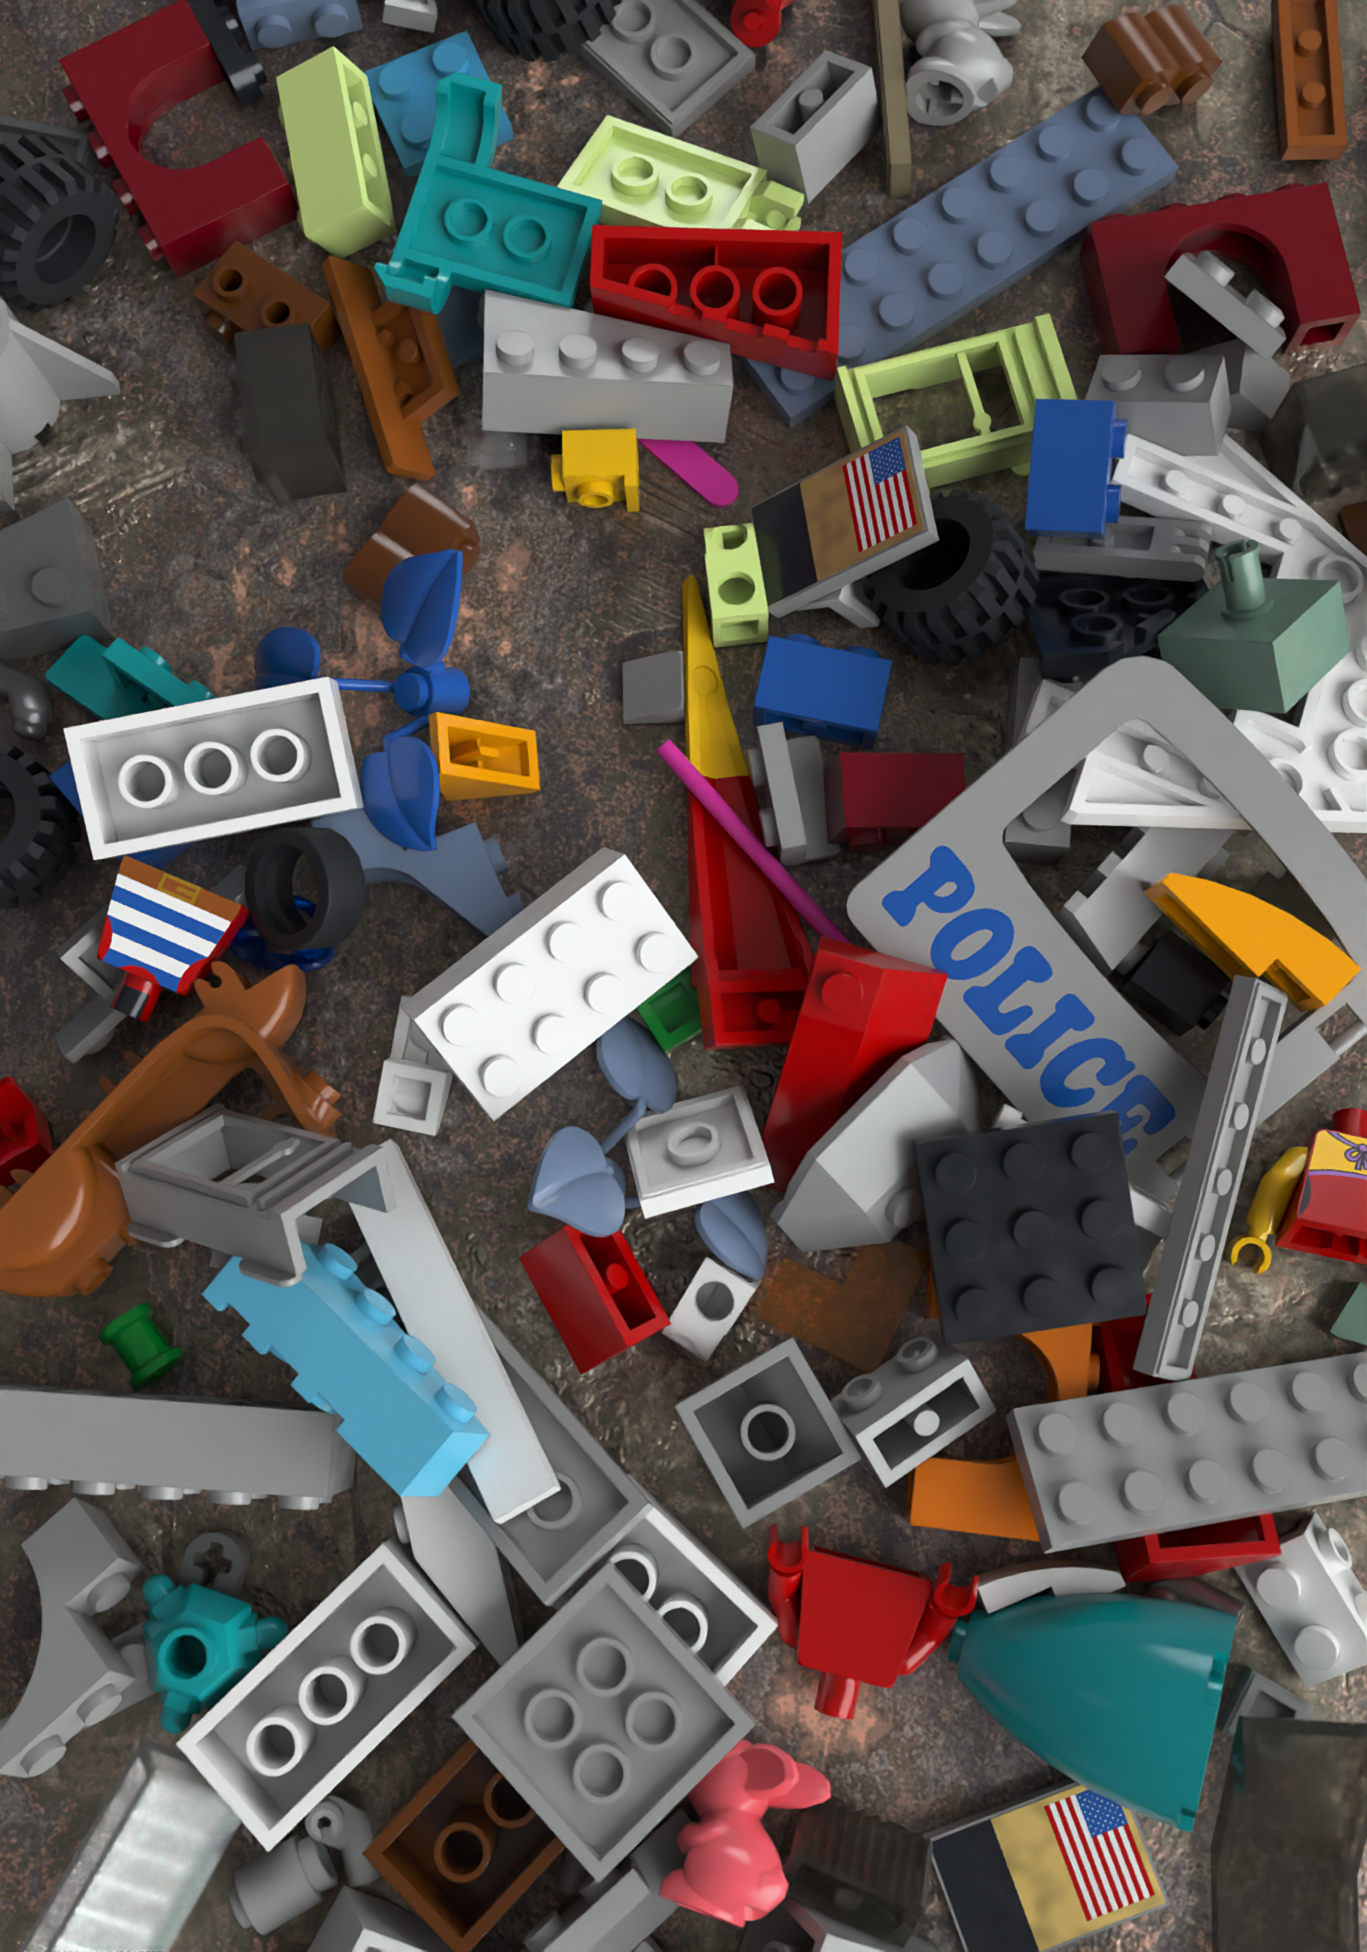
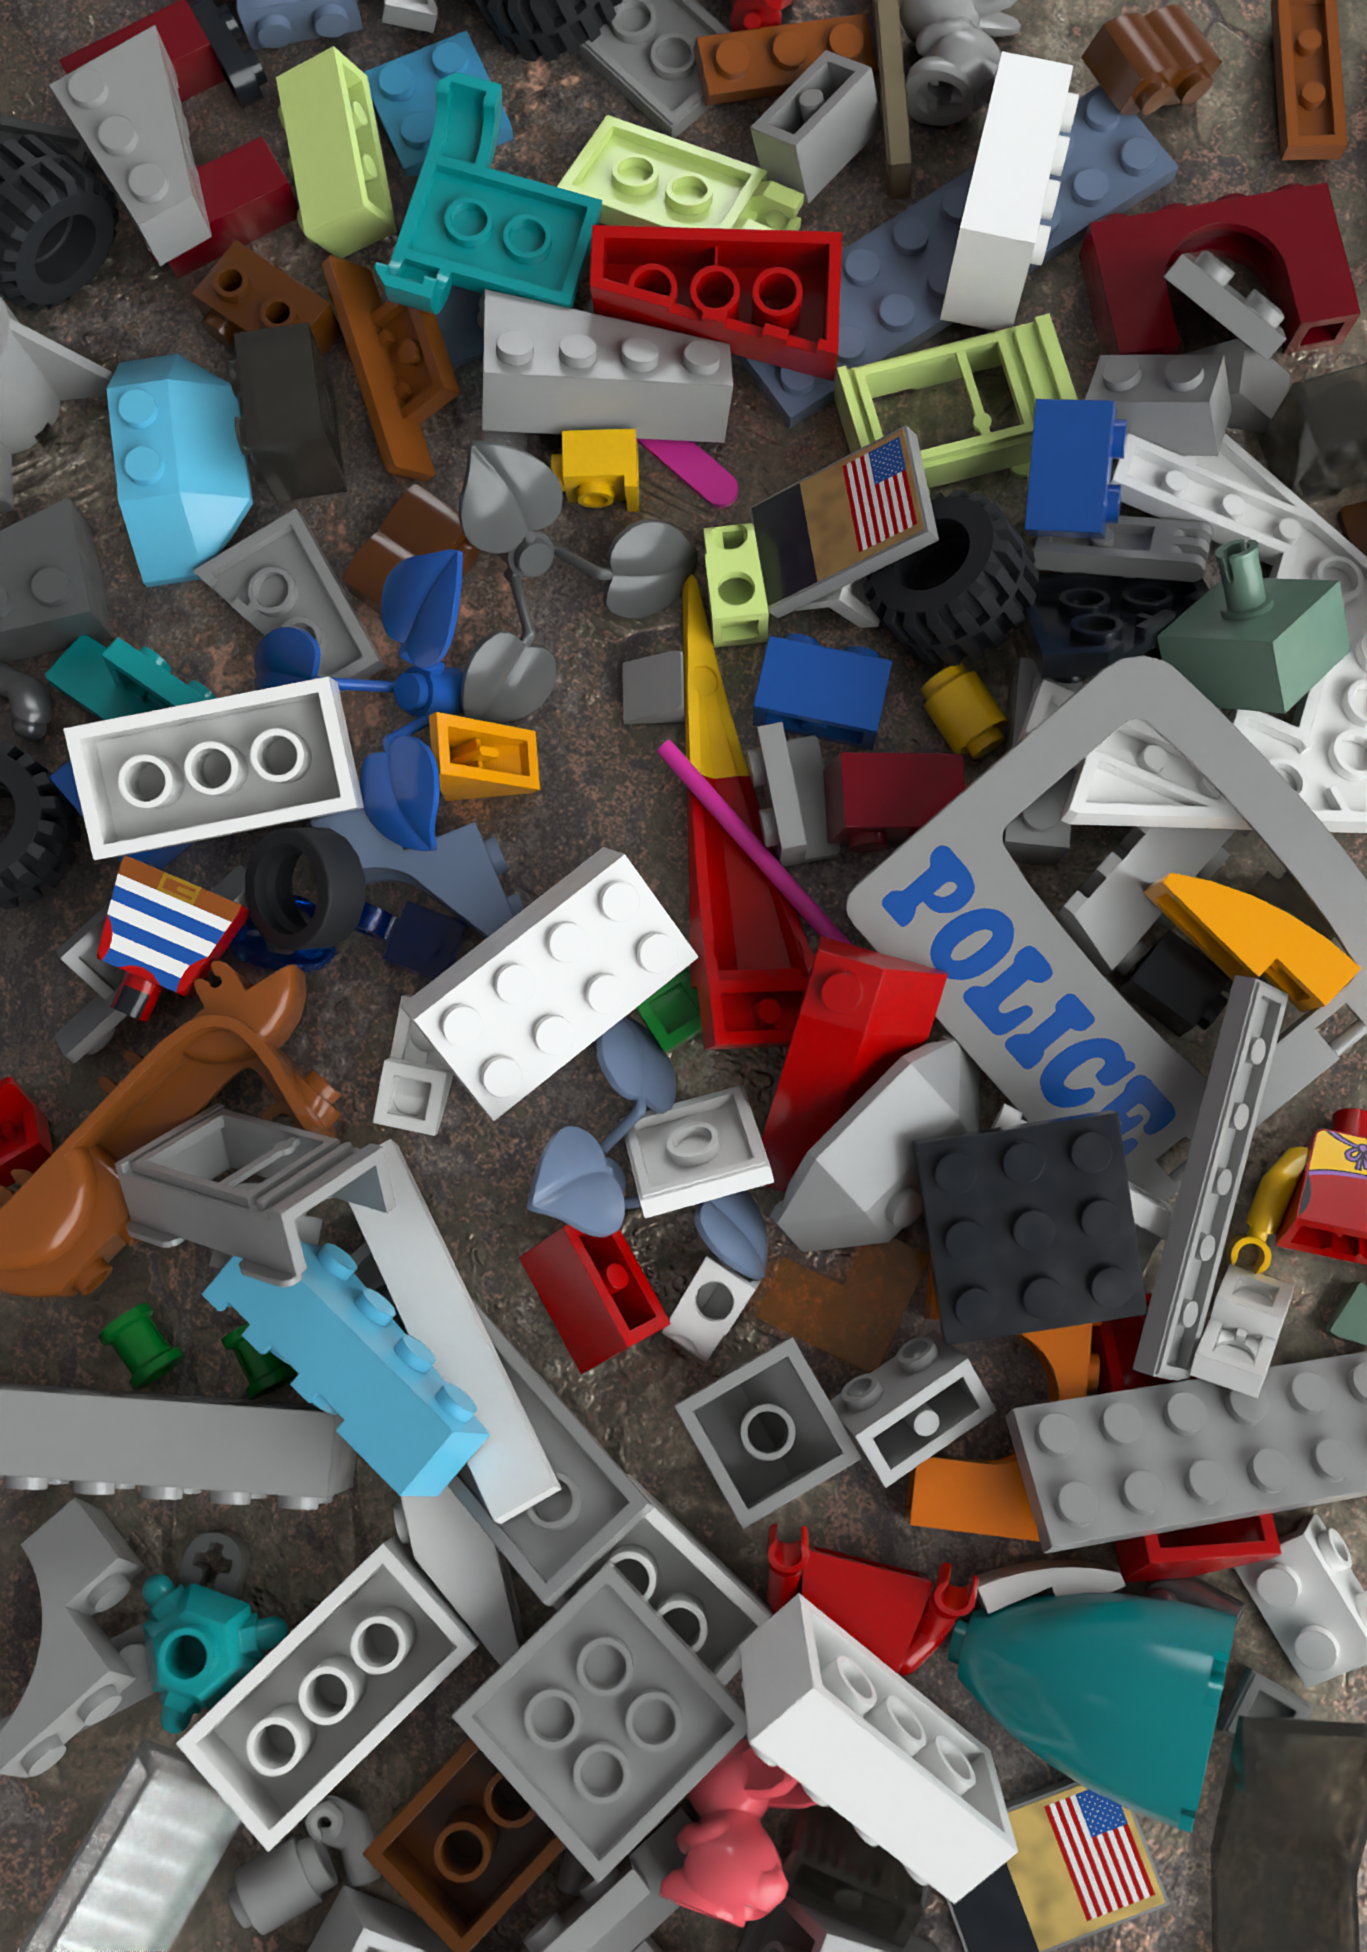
(138, 137): none -> light grey wedge
(176, 464): none -> medium azure wedge
(262, 1371): none -> green bush
(286, 581): none -> light grey wing
(418, 940): none -> clear blue plate
(502, 512): none -> dark grey plant
(774, 57): none -> dark orange plate
(874, 1750): none -> white brick
(964, 711): none -> yellow brick
(1011, 191): none -> white wedge
(1242, 1331): none -> white slope

